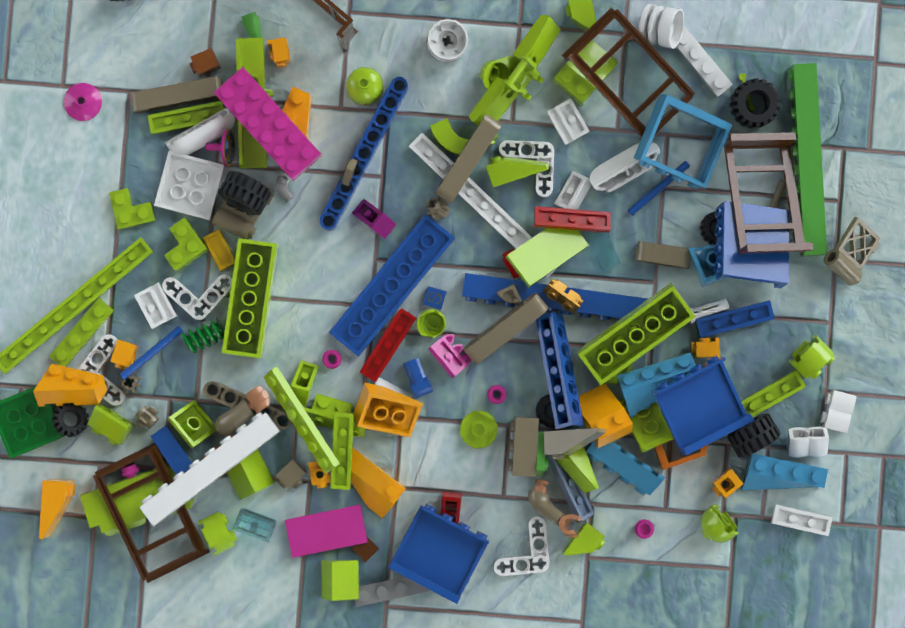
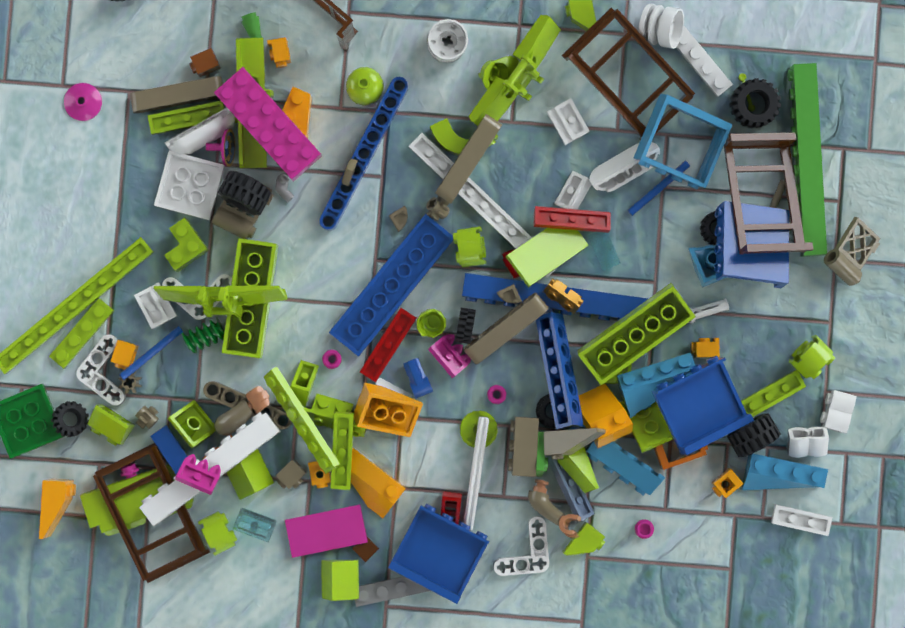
(69, 385): light orange wedge -> none
(127, 214): lime plate -> none
(198, 475): none -> dark pink plate
(219, 250): yellow tile -> none
(231, 296): none -> lime piece
(374, 218): magenta slope -> none
(399, 218): none -> dark tan tile
(434, 298): blue tile -> none
(465, 325): none -> black tyre
(470, 247): none -> lime brick
(476, 470): none -> white axle
(510, 169): lime slope -> none
(549, 158): white beam -> none
(574, 82): lime slope -> none
(663, 255): dark tan beam -> none
(717, 526): lime cylinder -> none
(734, 319): blue plate -> none

